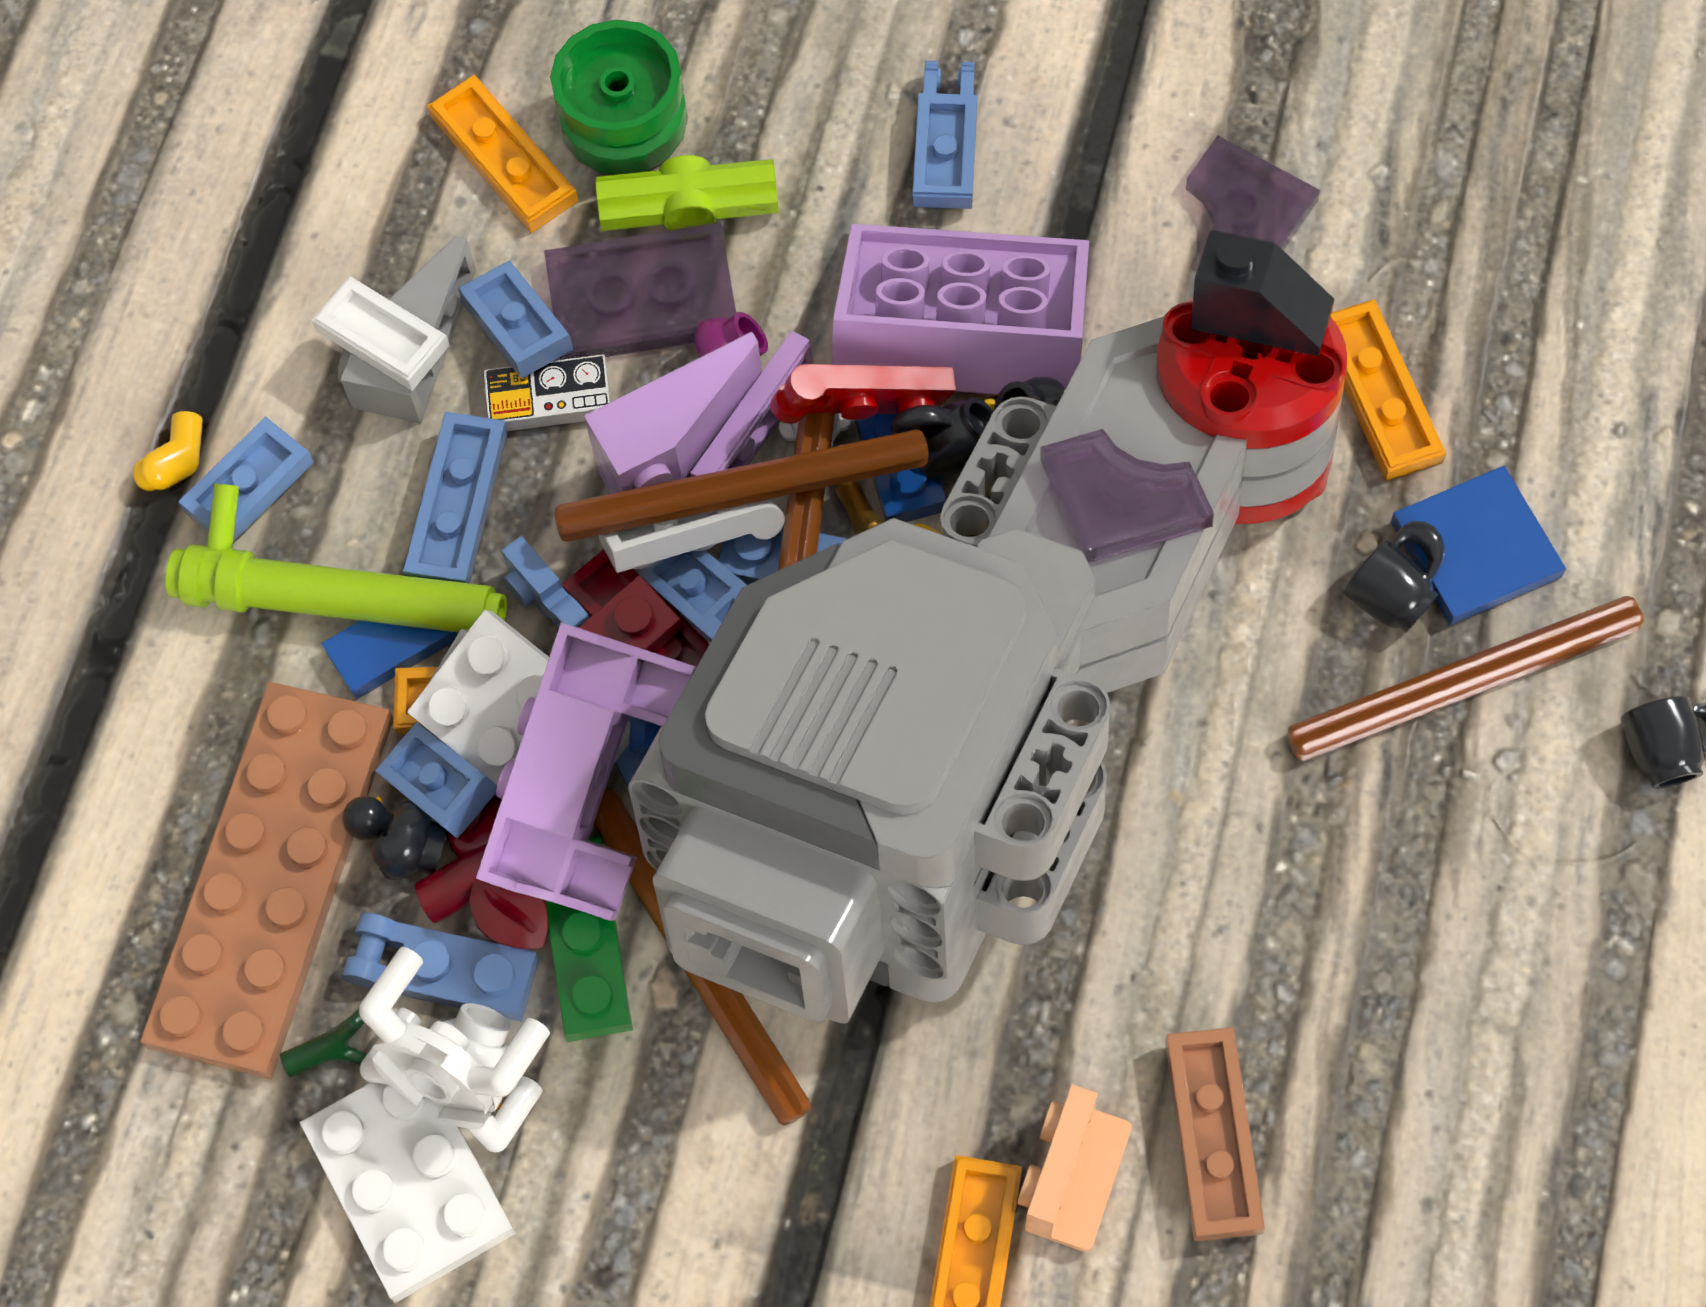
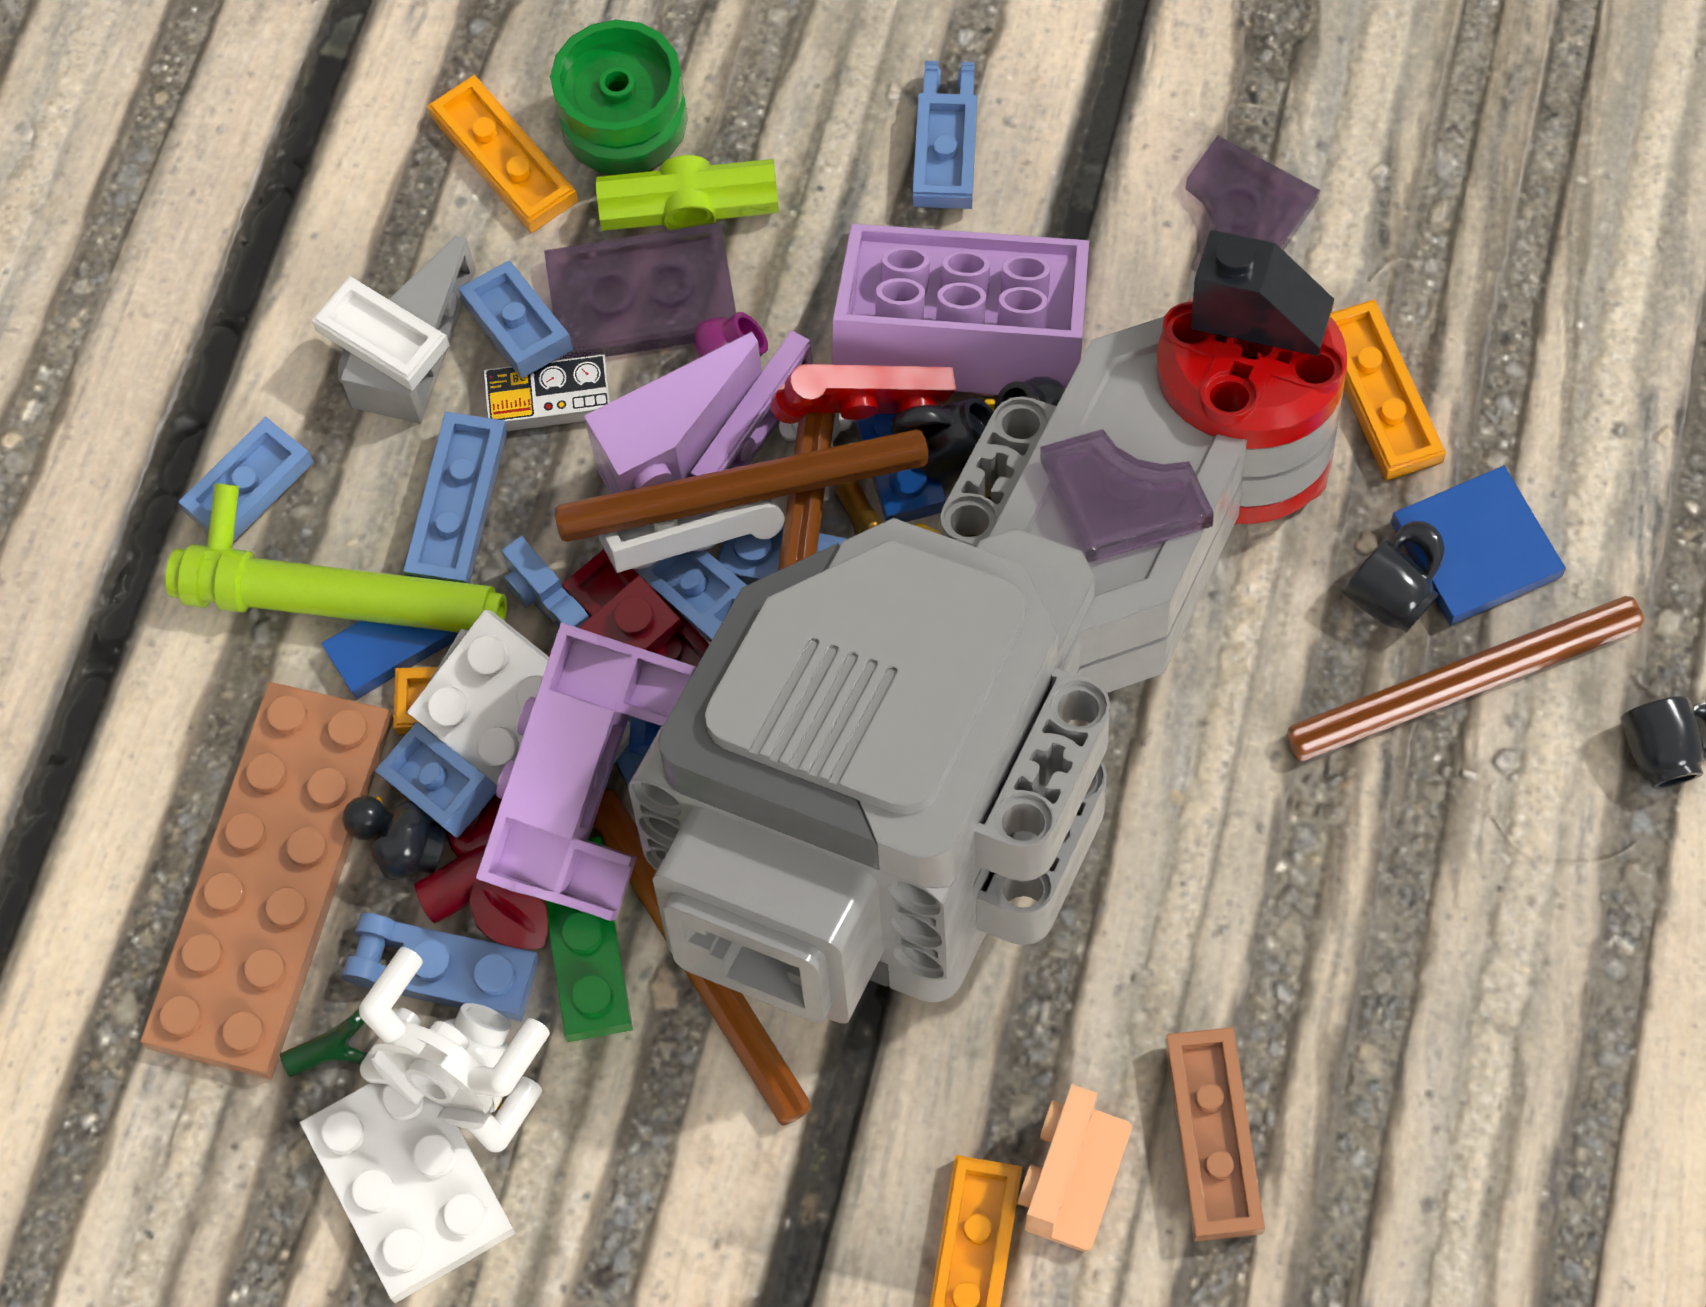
(175, 459): yellow arm -> none

